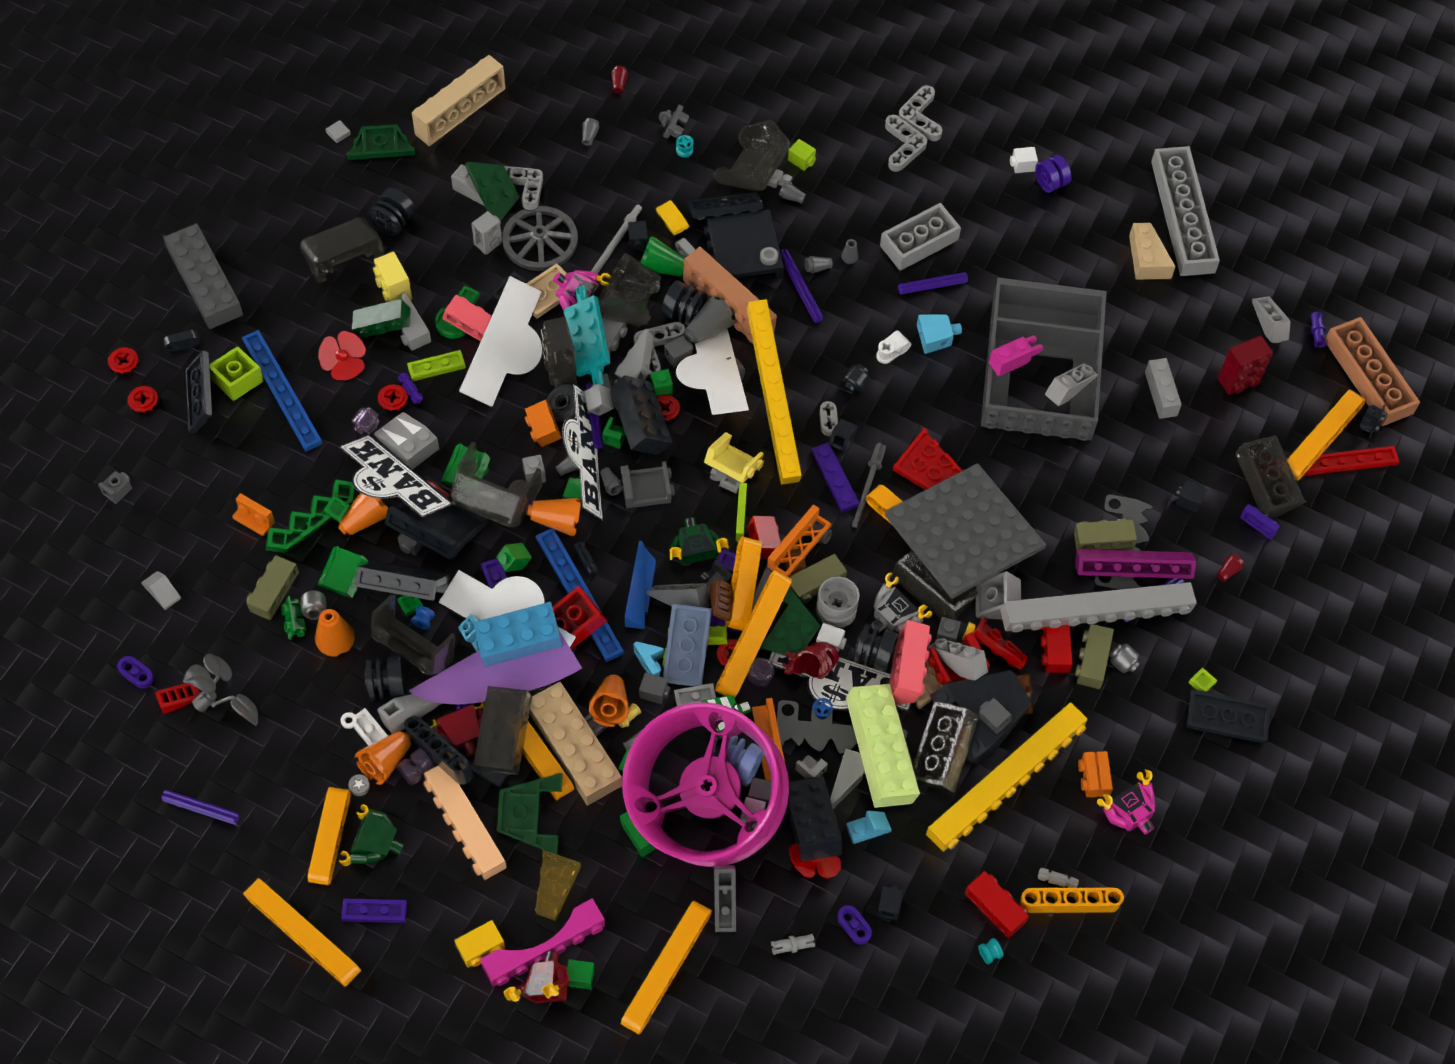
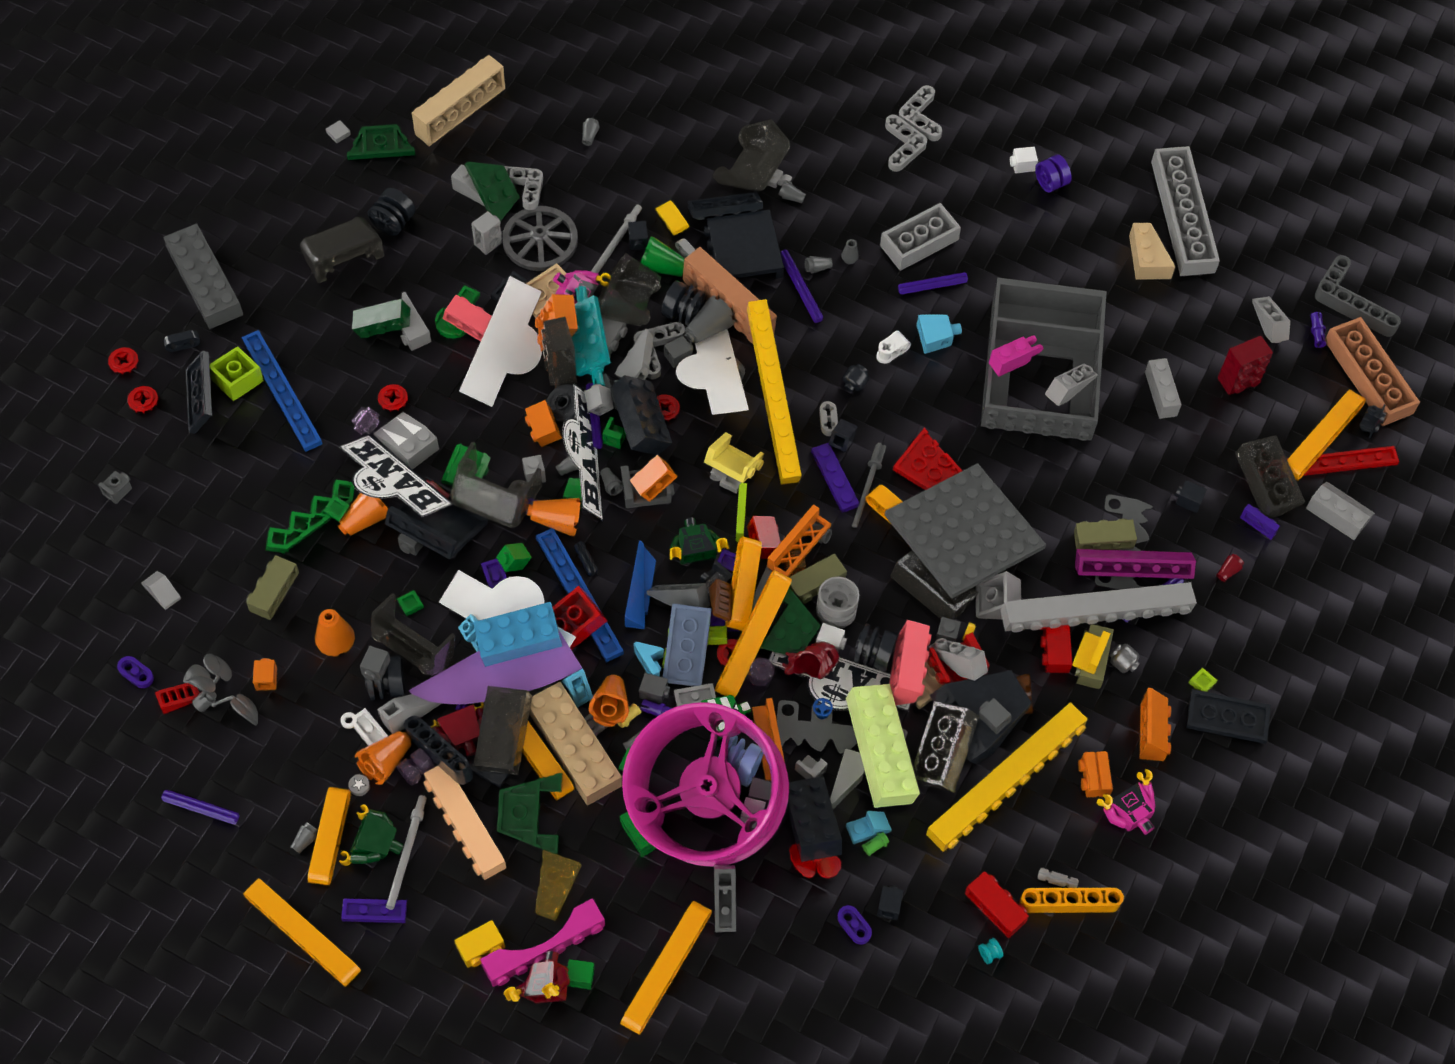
(253, 515): orange bracket -> none
(265, 674): none -> orange brick
(292, 625): green hinge -> none
(304, 837): none -> dark grey cone
(312, 604): flat silver head -> none
(341, 572): green slope -> none
(342, 361): red piece -> none
(374, 663): none -> dark grey brick
(391, 277): light yellow brick -> none
(401, 580): black panel -> none
(410, 388): dark purple axle -> none
(416, 816): none -> light grey bar
(422, 617): blue wheel -> none
(436, 365): lime tile -> none
(557, 307): none -> orange slope
(578, 688): none -> medium azure slope
(619, 77): dark red cone -> none
(653, 478): none -> brick
(654, 708): none -> dark purple pin
(662, 382): green brick -> none
(677, 117): dark grey hips -> none
(687, 142): teal wheel -> none
(769, 256): light grey tile -> none
(792, 944): light grey pin -> none
(802, 155): lime brick -> none
(875, 843): none -> bright green pin
(894, 609): torso -> none
(992, 638): red wing -> none
(1090, 651): none -> yellow panel
(1154, 726): none -> orange slope
(1339, 510): none -> light grey slope
(1351, 304): none -> dark grey beam

